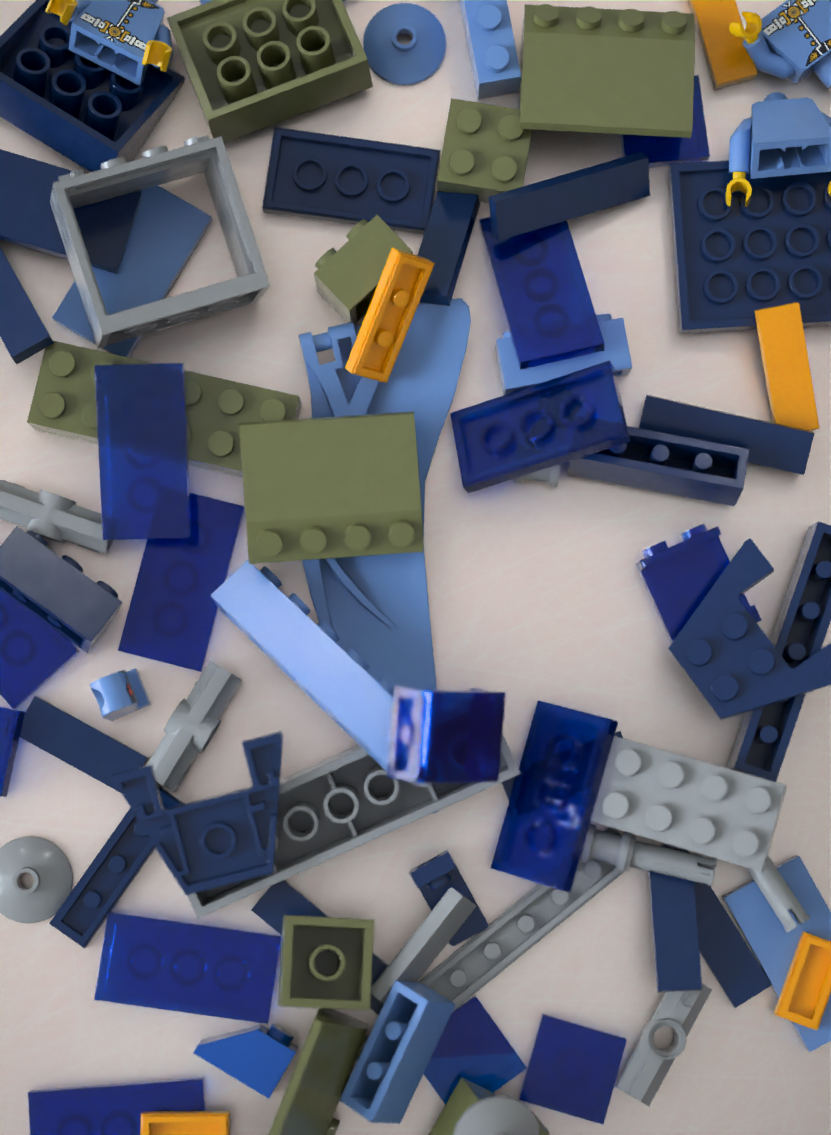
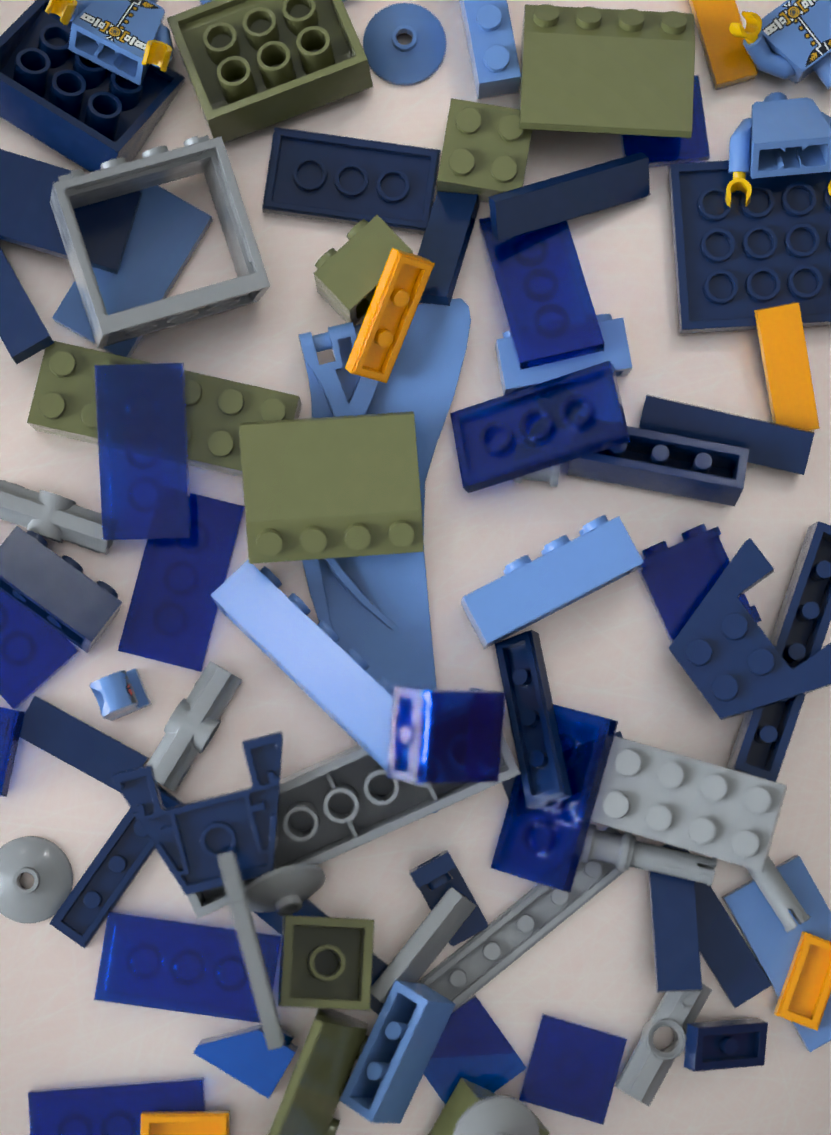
(251, 950): none -> light grey tile
(284, 888): none -> light grey dish
(533, 720): none -> dark blue tile
(552, 581): none -> medium blue brick
(725, 1044): none -> dark blue plate

